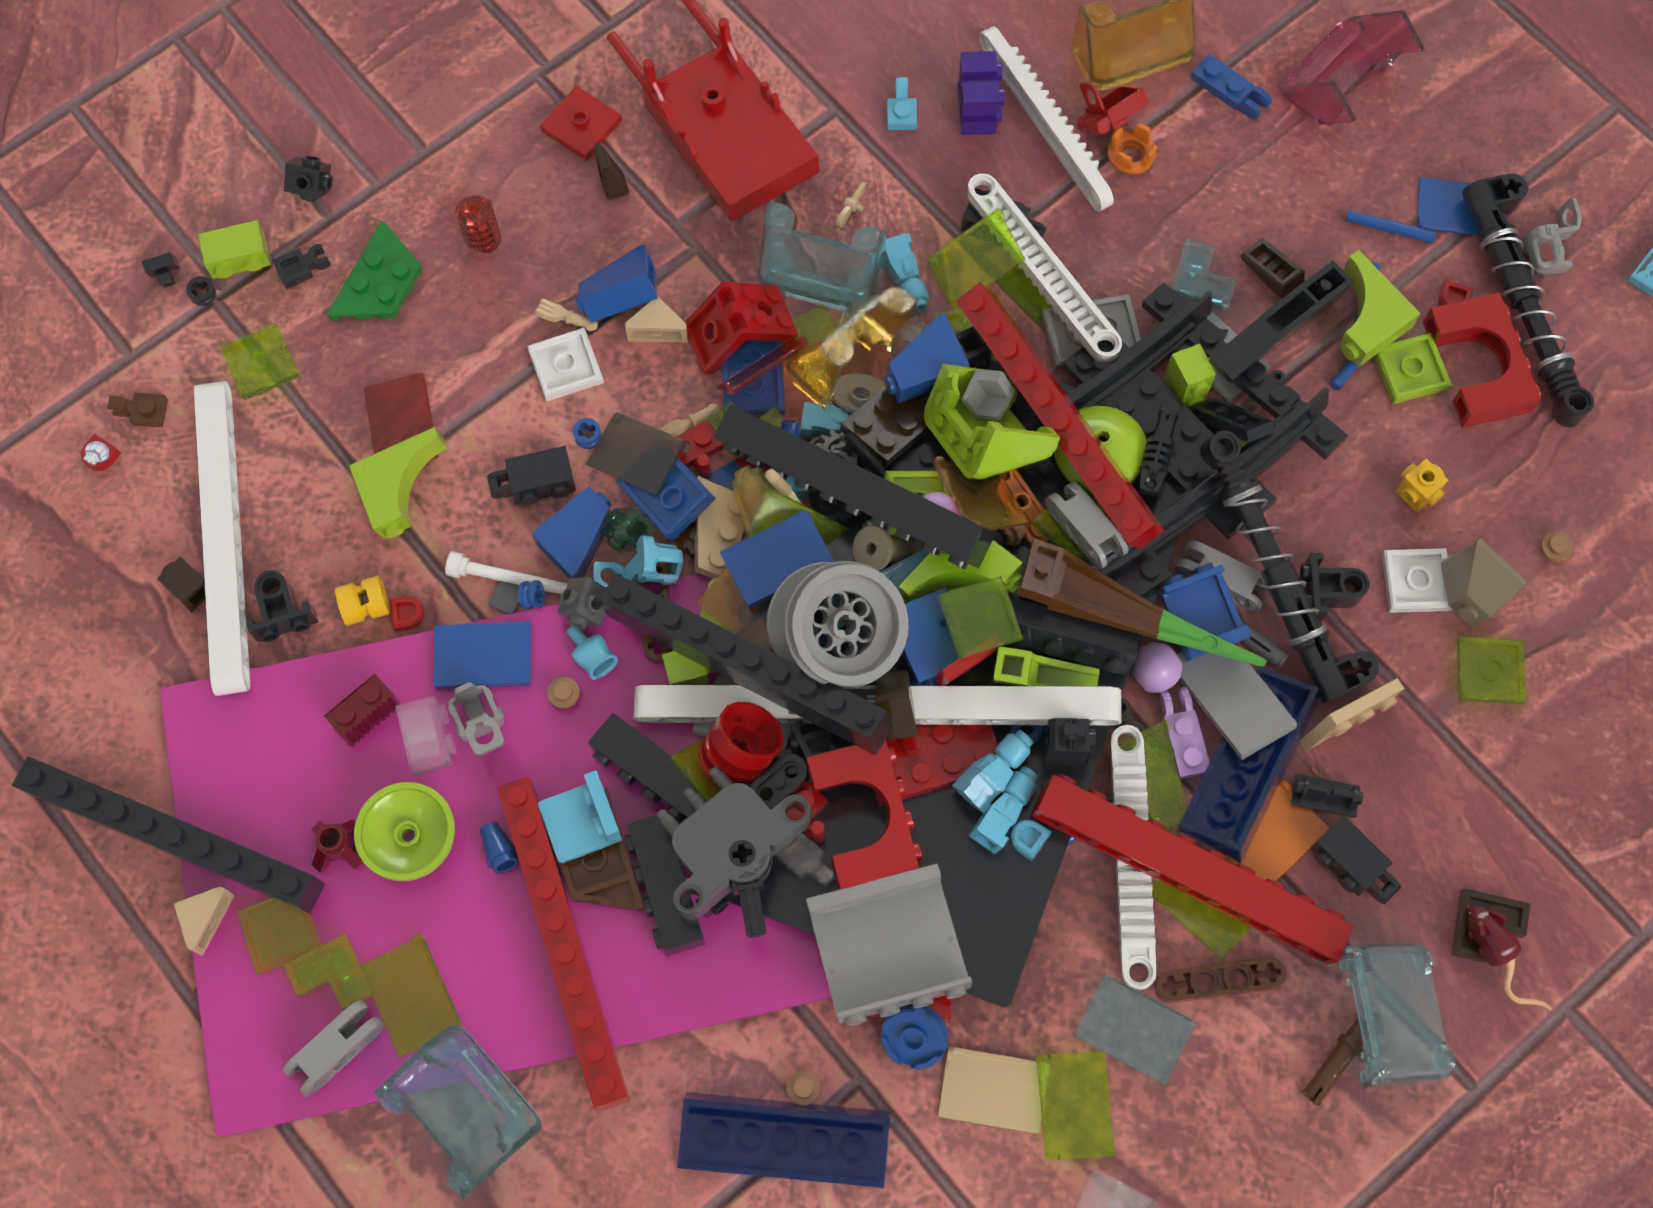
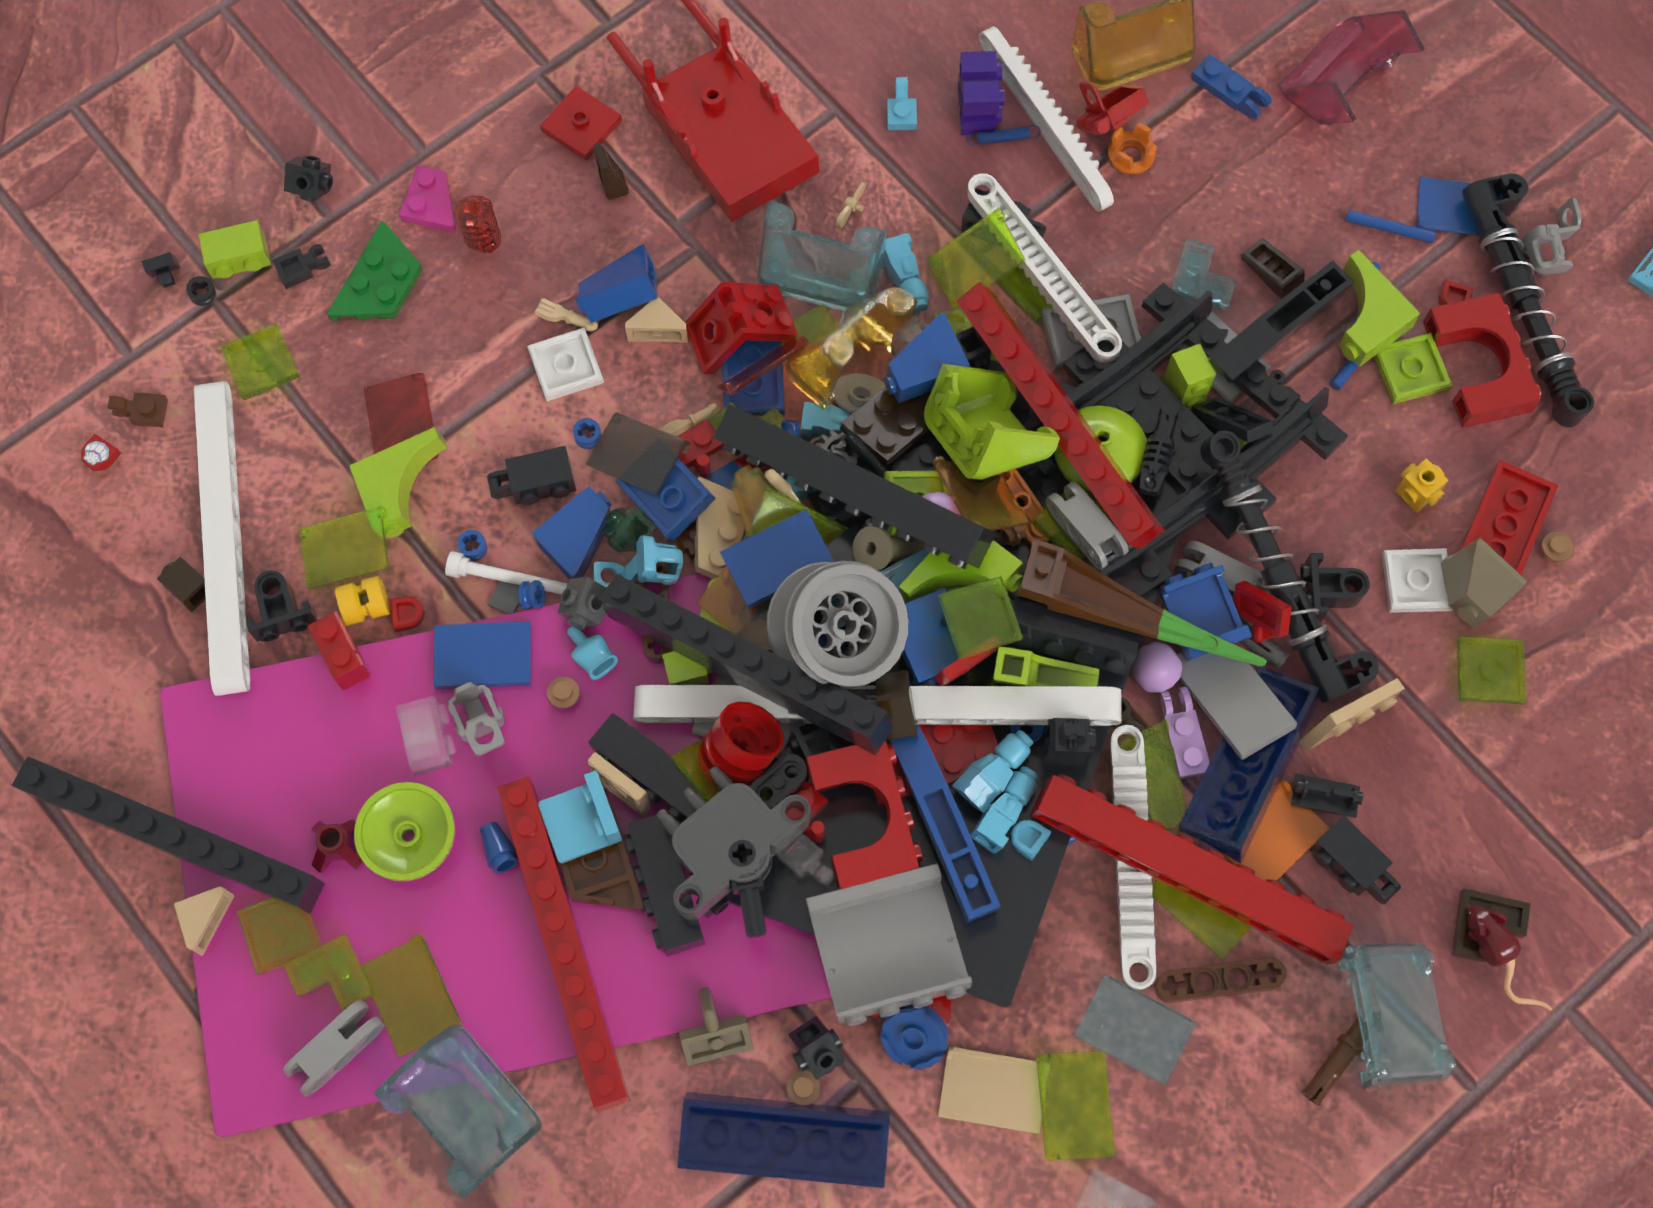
(339, 650): none -> red brick
(344, 547): none -> clear neon green piece
(362, 710): dark red brick -> none
(429, 200): none -> dark pink wing
(470, 535): none -> blue bush
(620, 785): none -> tan tile
(715, 1037): none -> dark tan plate
(816, 1048): none -> black brick
(946, 827): none -> blue slope
(988, 394): light grey panel -> none
(1003, 135): none -> blue piece
(1266, 612): none -> red plate
(1511, 513): none -> red plate

